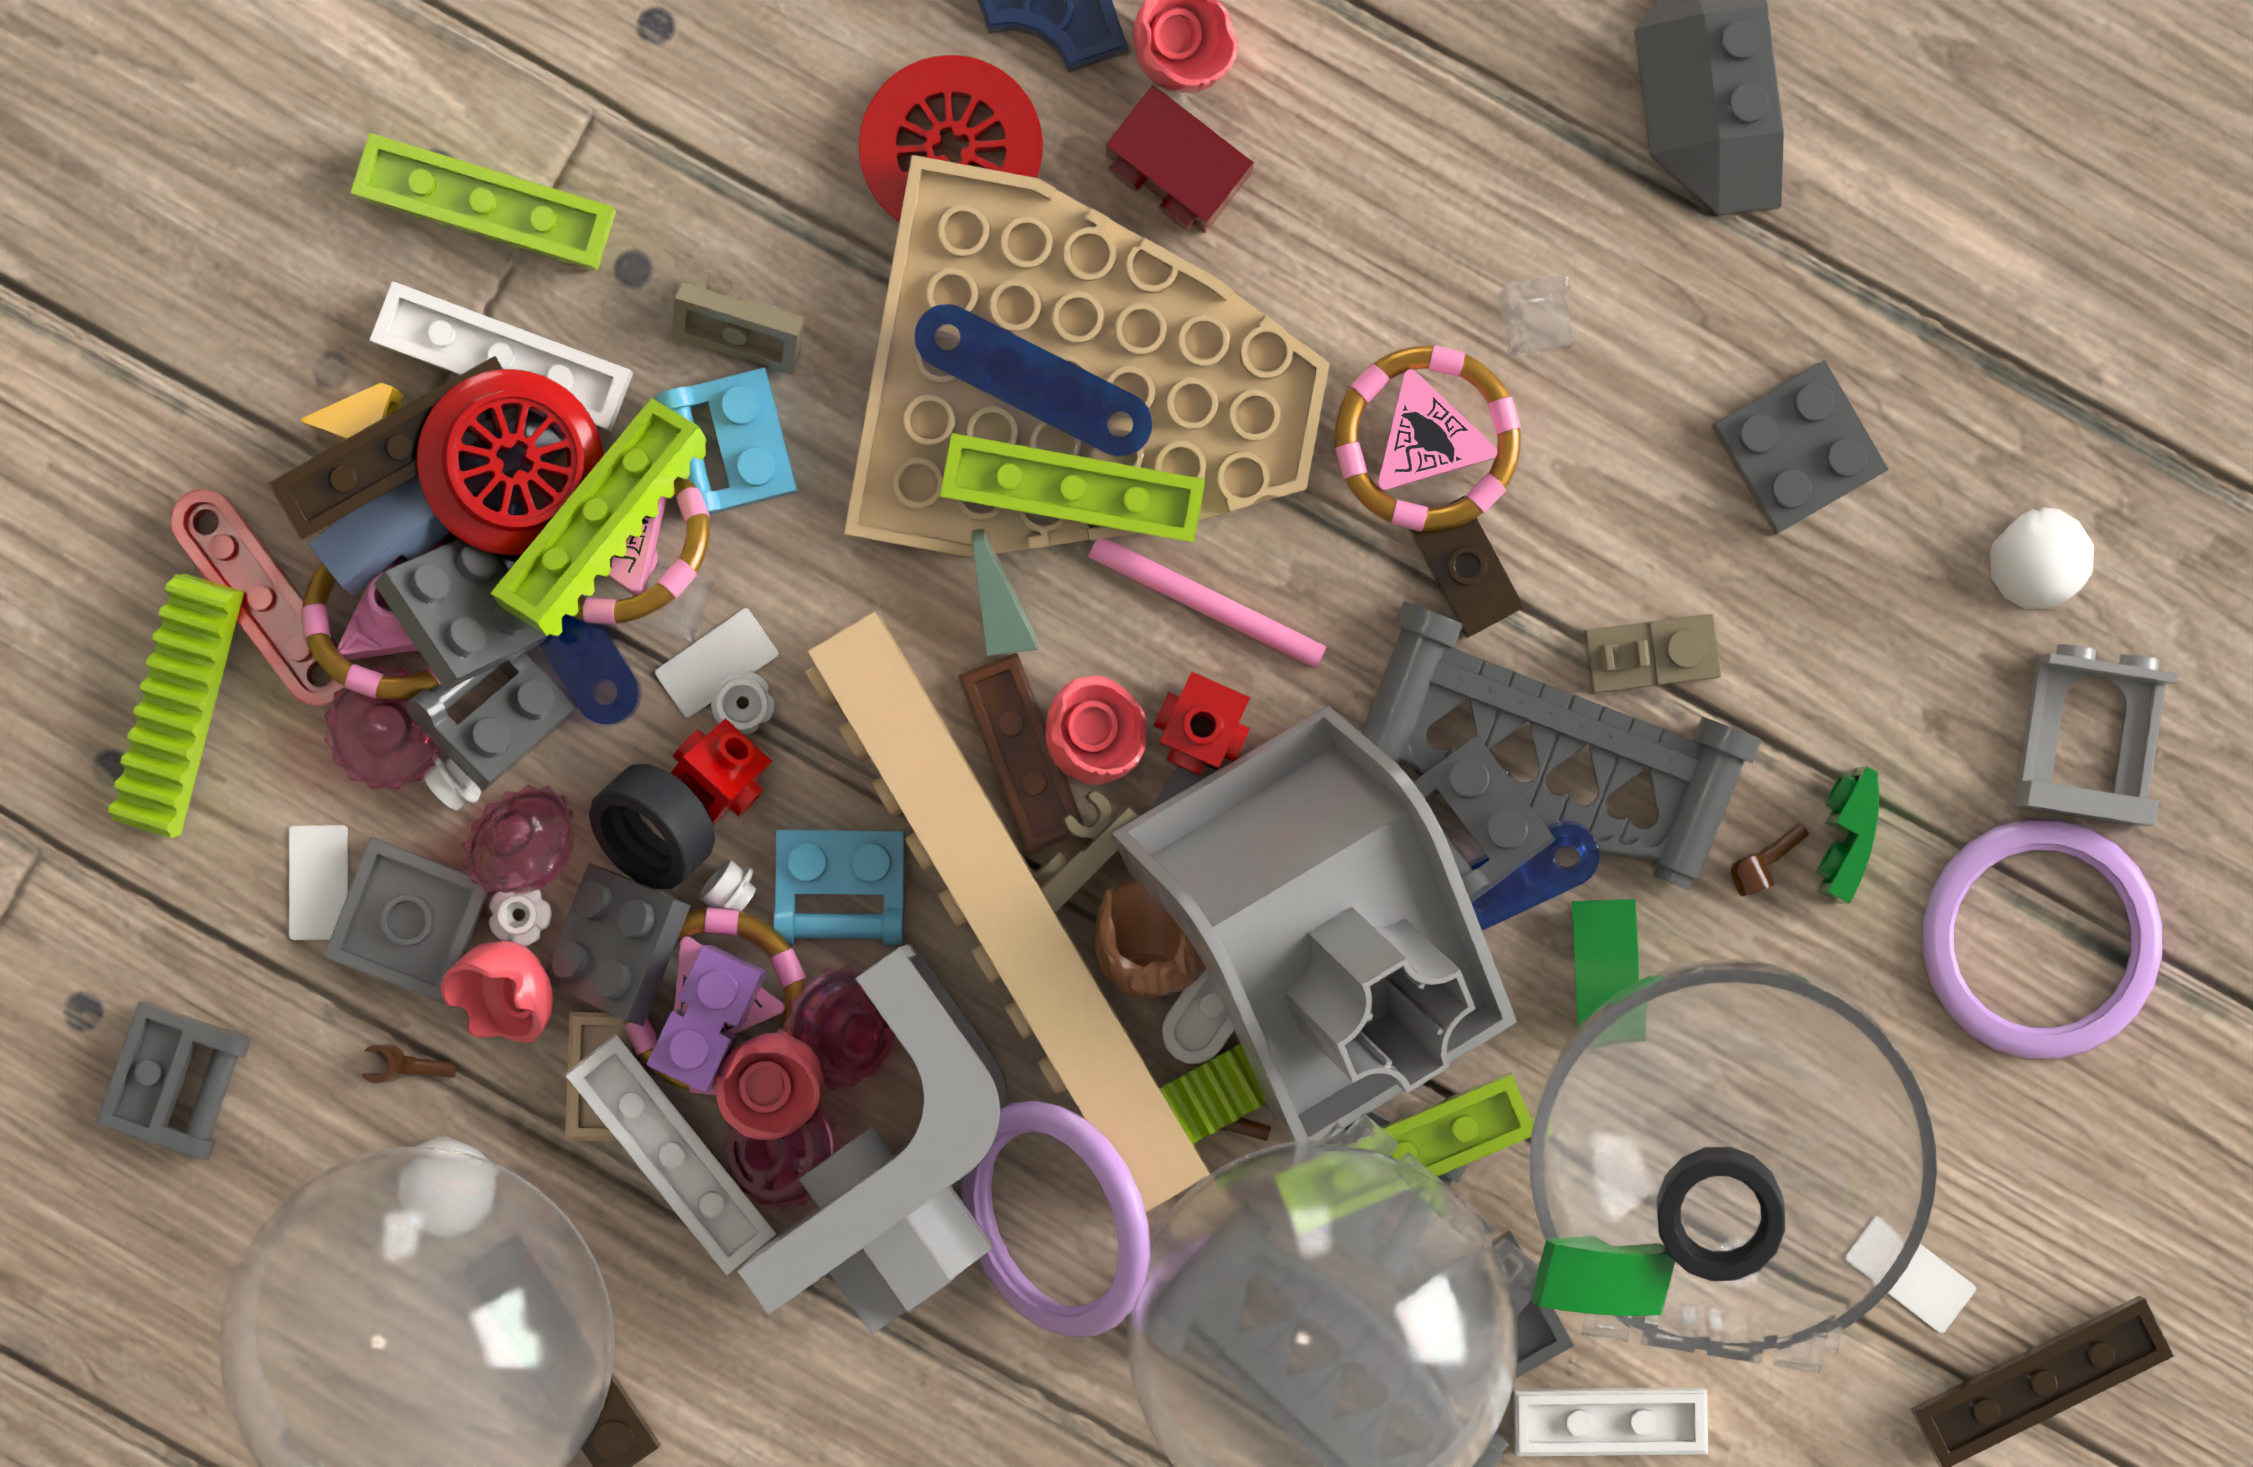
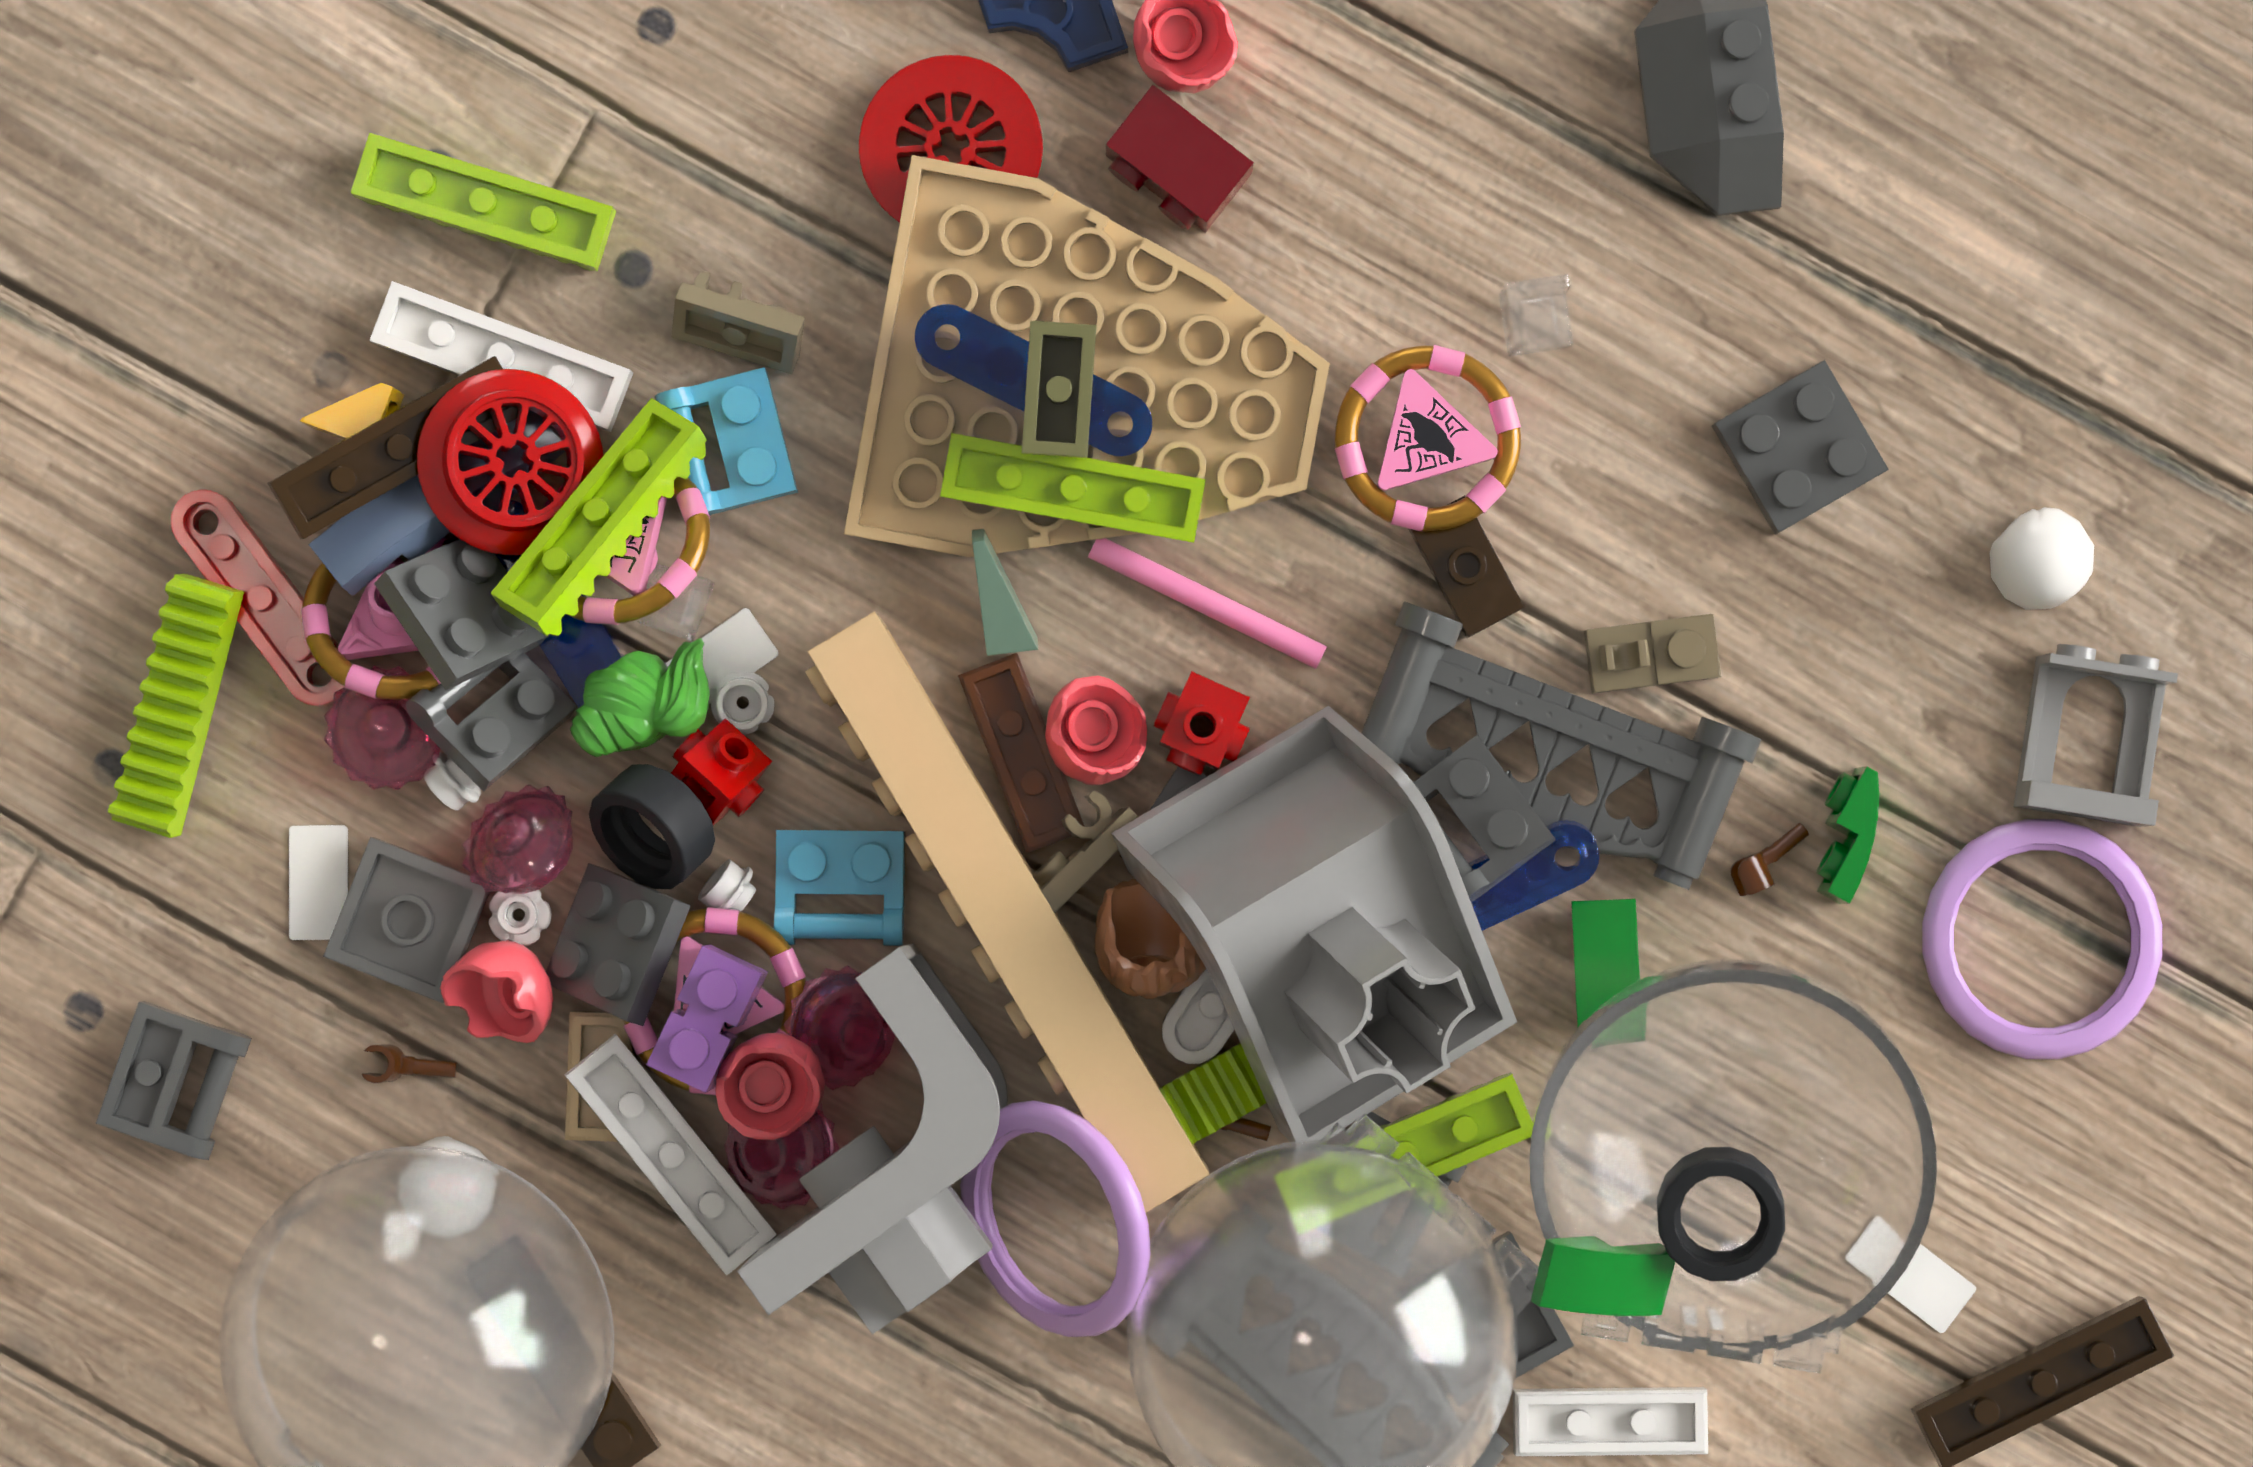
(642, 701): none -> bright green hair
(1058, 389): none -> olive brick

